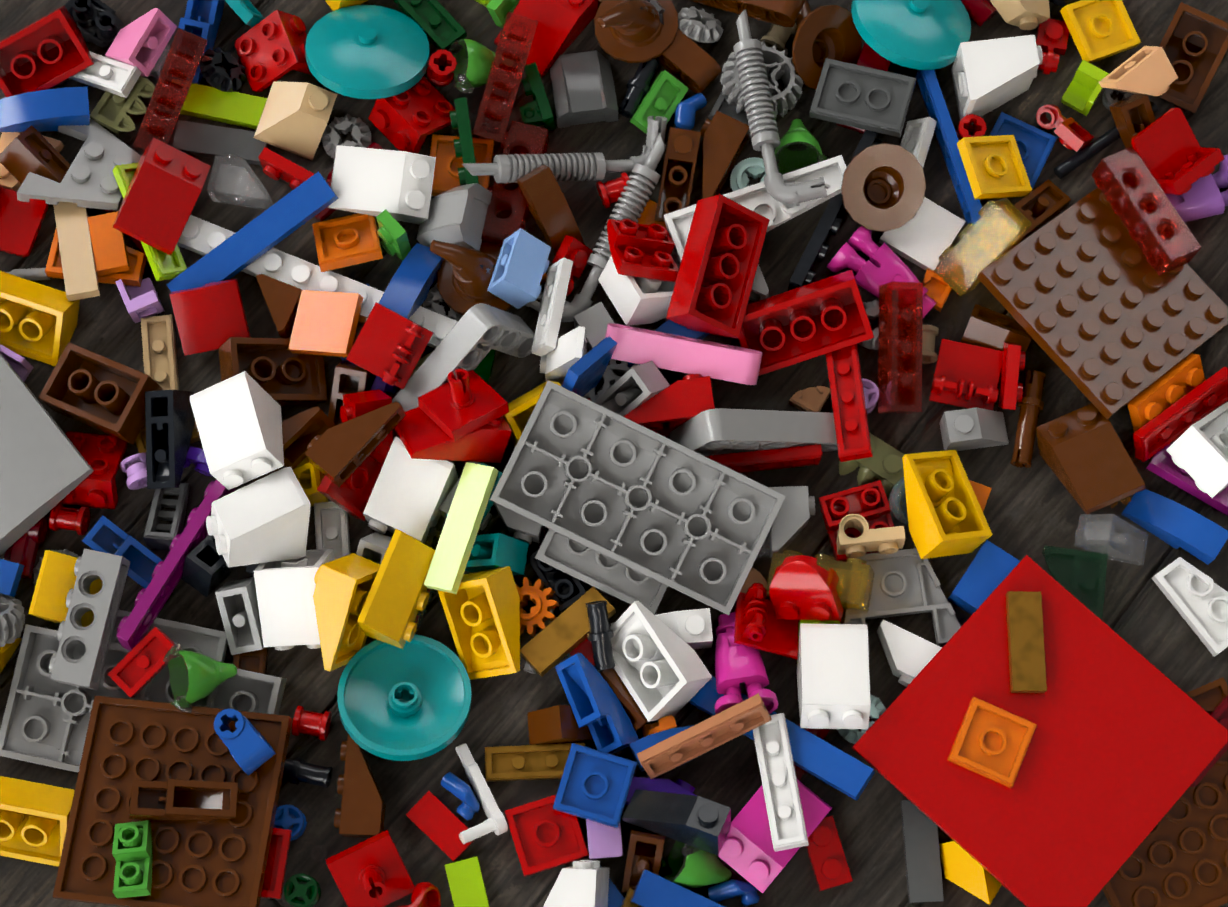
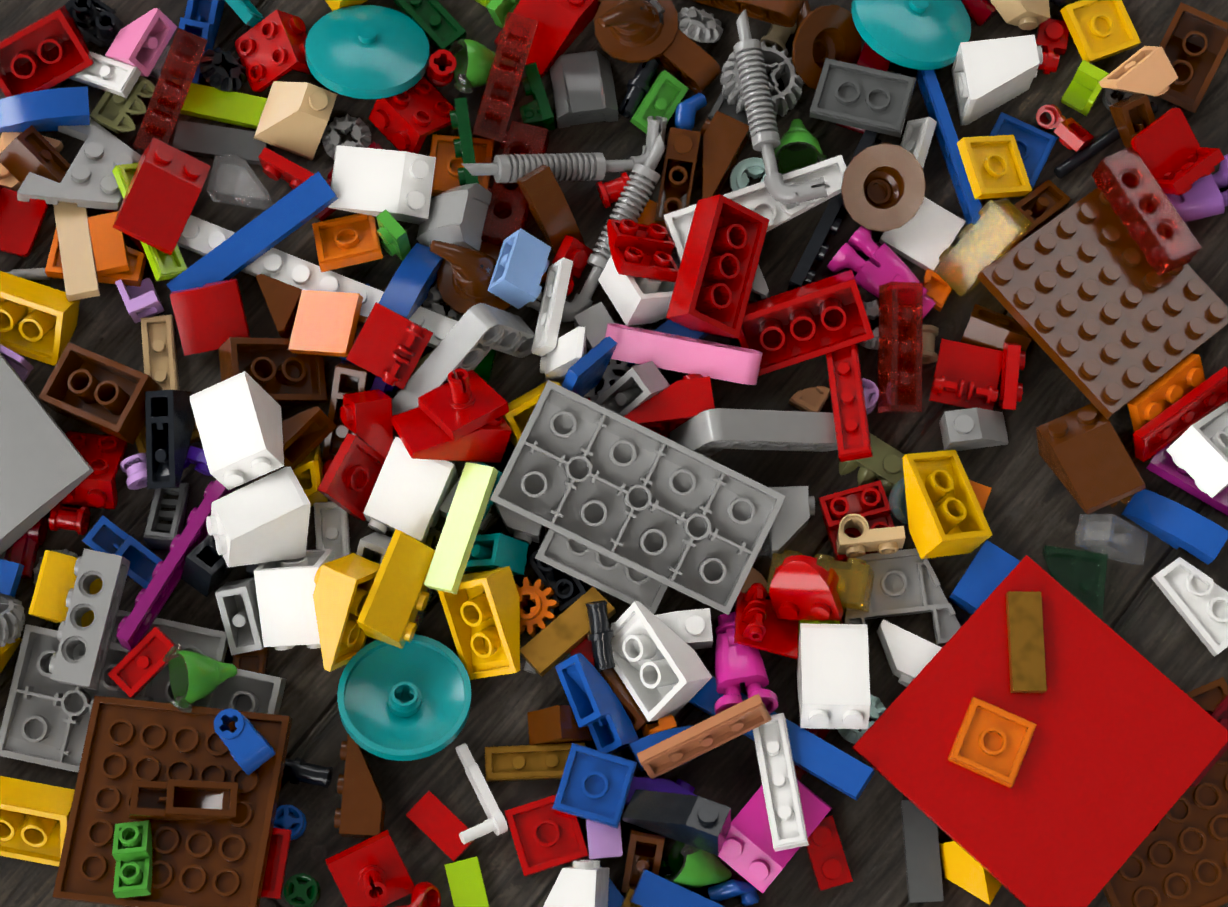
(311, 723): red bush -> none
(347, 445): reddish brown slope -> none
(464, 793): blue arm -> none
(770, 458): red tile -> none
(978, 128): red bush -> none
(1028, 418): reddish brown pin -> none

